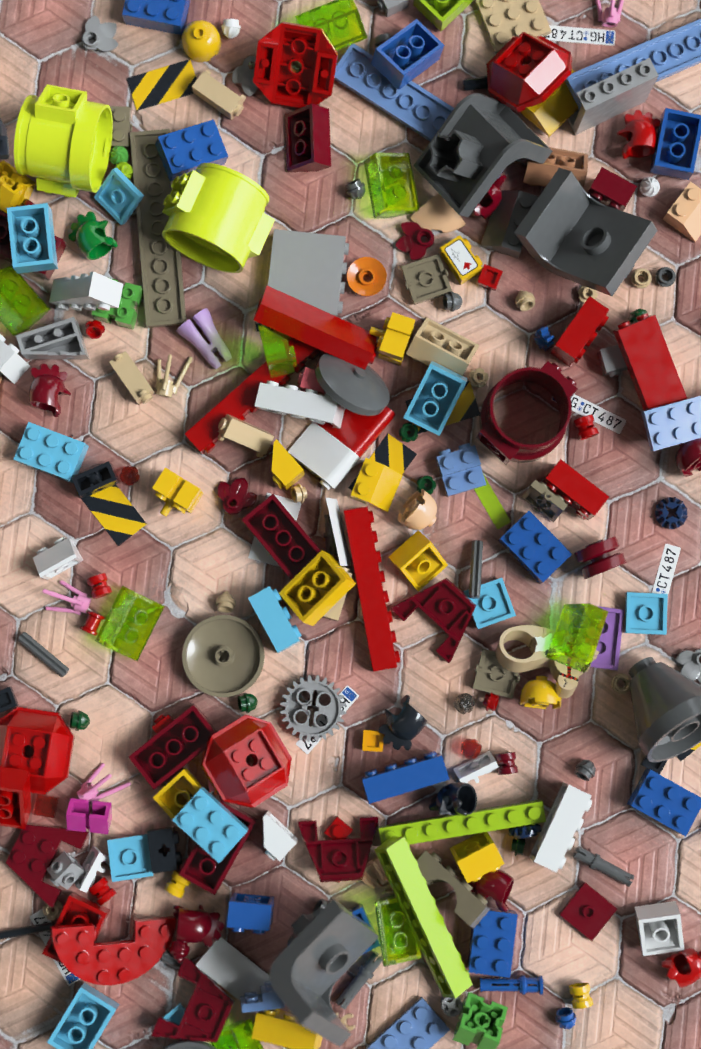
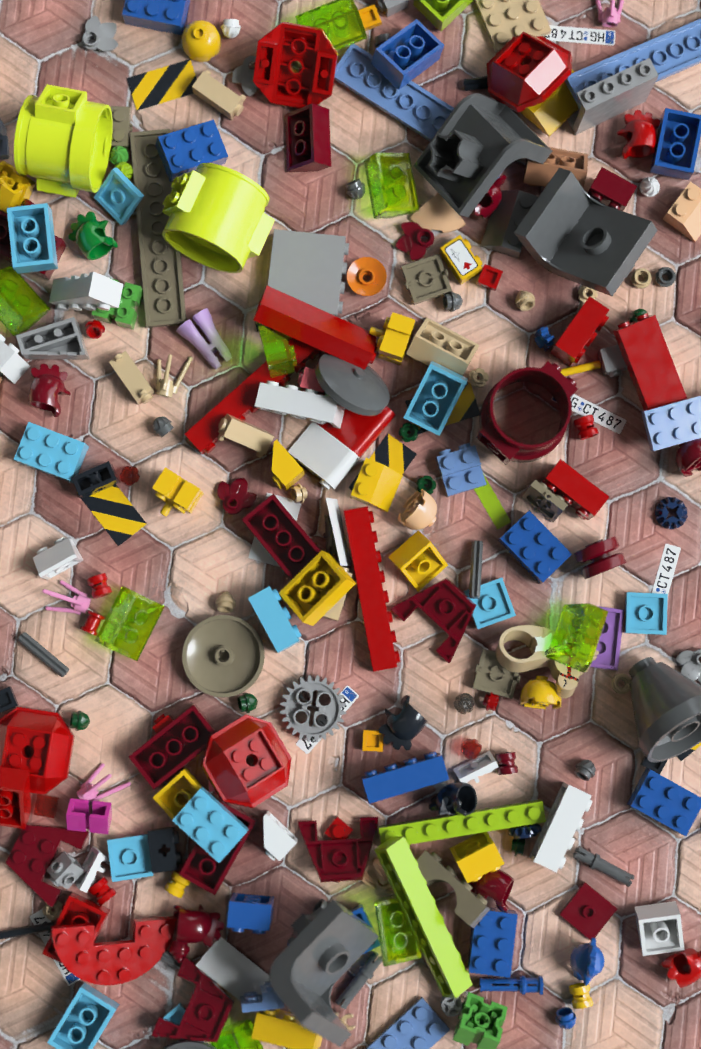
(162, 426): none -> dark grey plate
(370, 17): none -> light orange plate
(581, 368): none -> yellow bar
(587, 961): none -> blue piece

